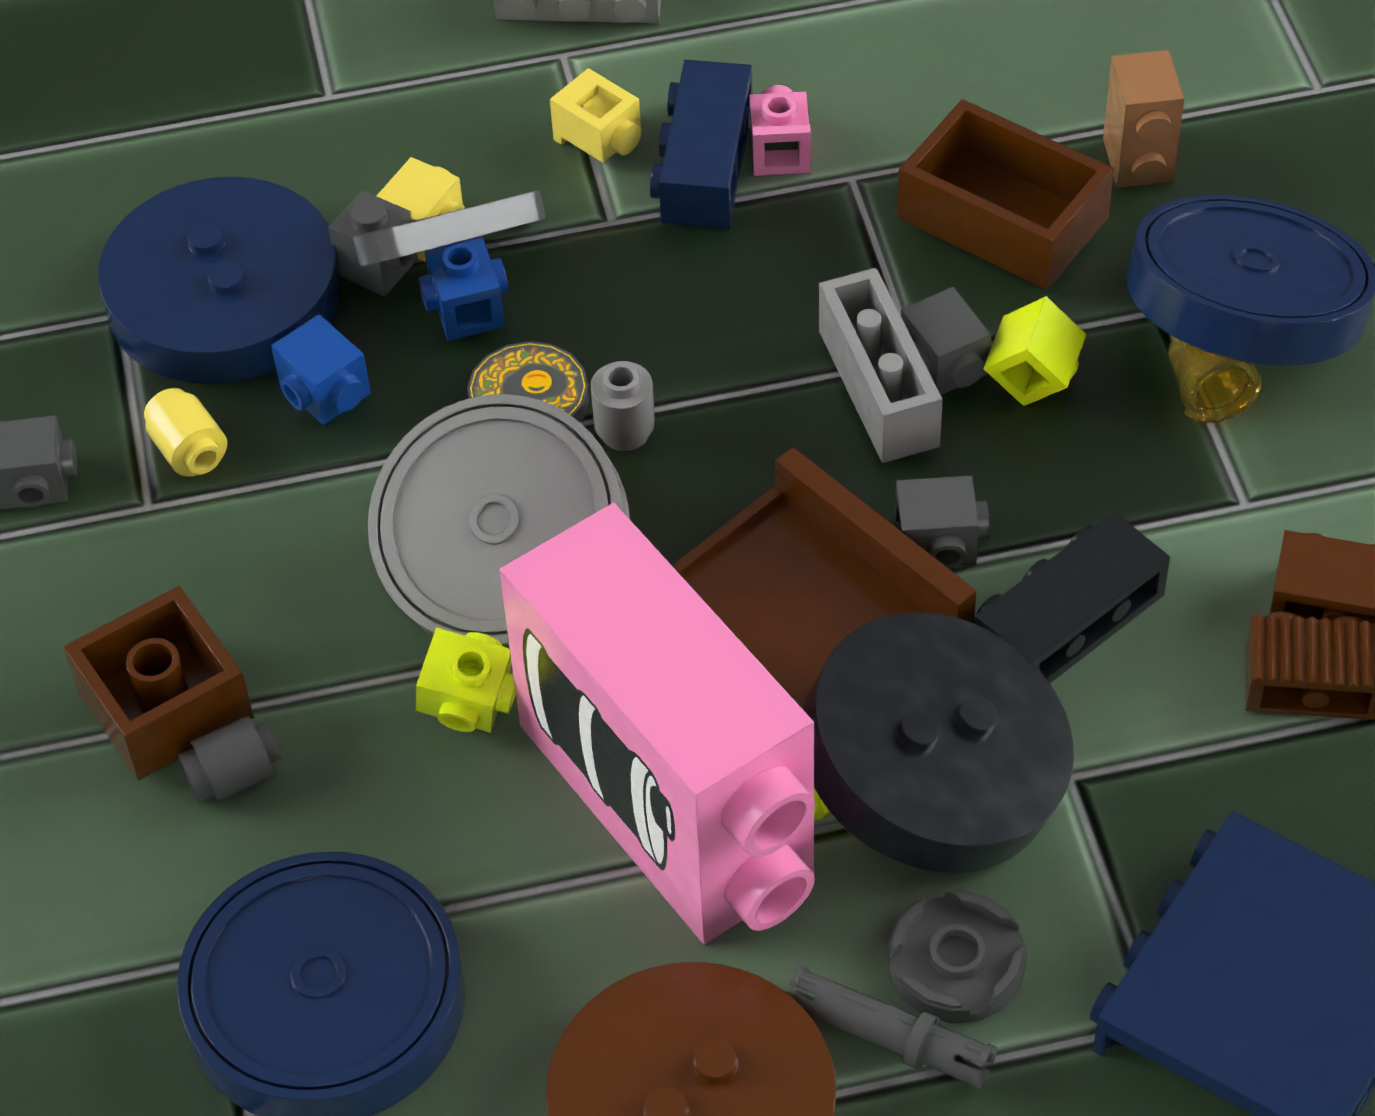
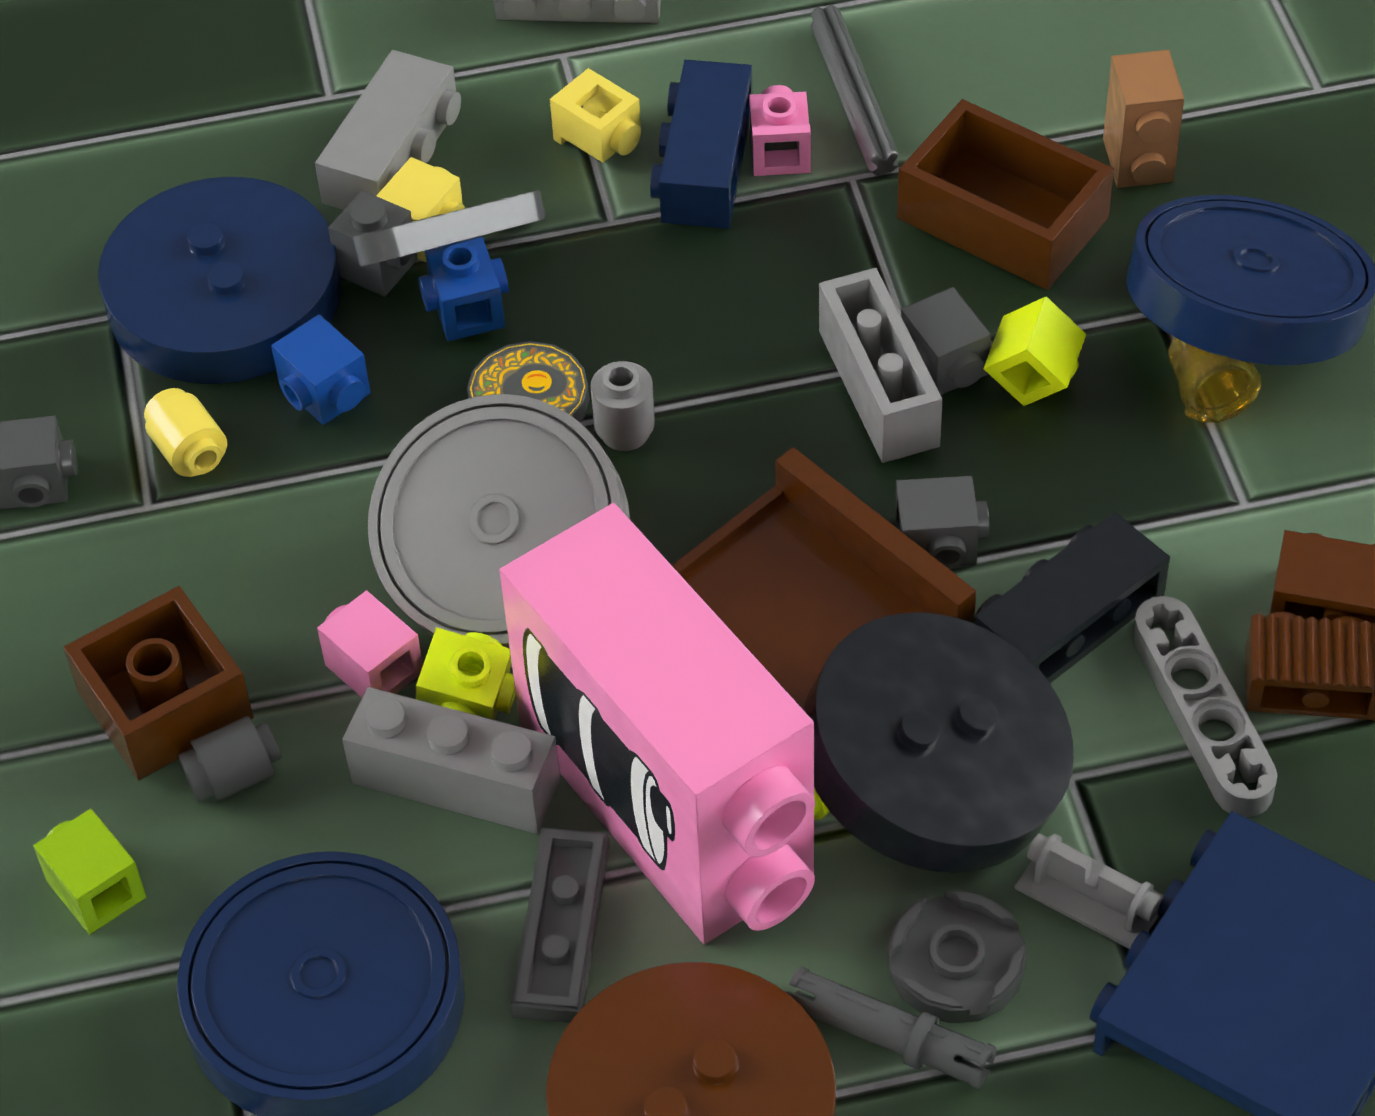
(89, 870): none -> lime brick
(370, 646): none -> bright pink brick
(390, 122): none -> light grey brick
(452, 760): none -> light grey brick
(560, 925): none -> dark grey tile
(854, 90): none -> dark grey axle
(1088, 891): none -> light grey hinge
(1210, 702): none -> light grey beam

